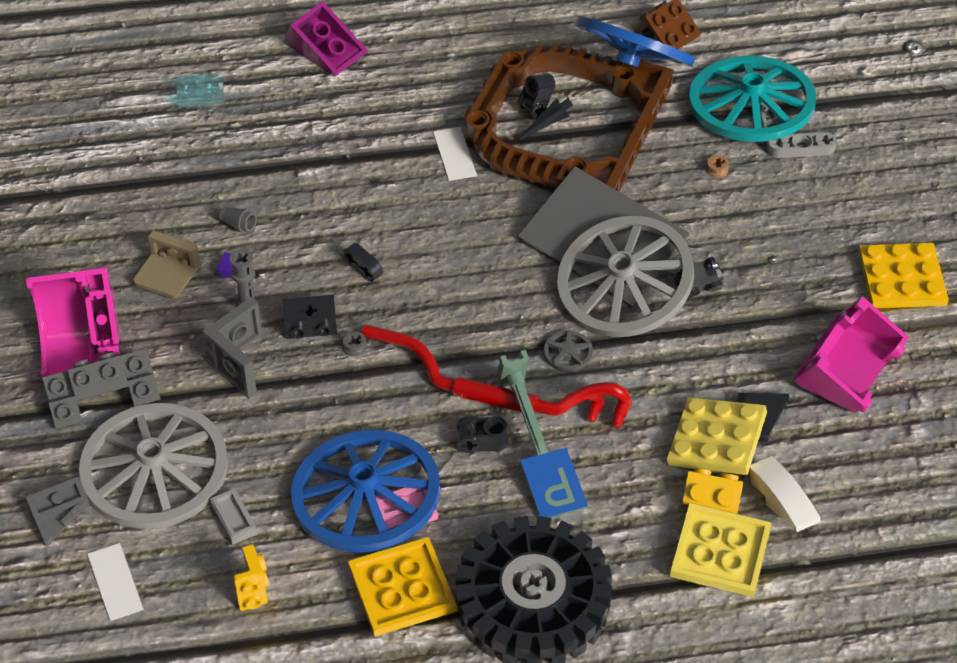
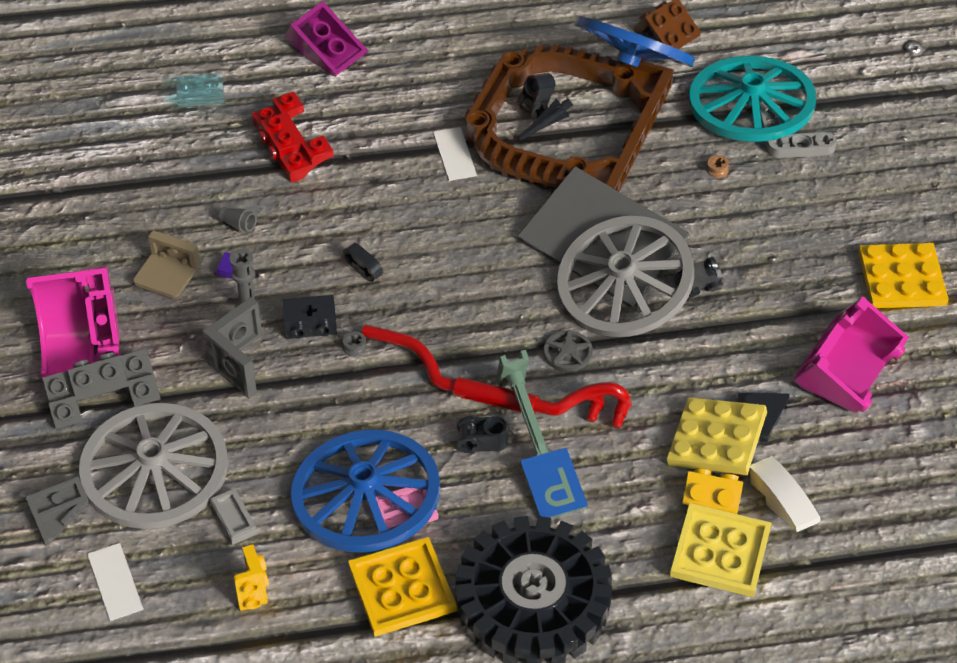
(286, 142): none -> red bracket

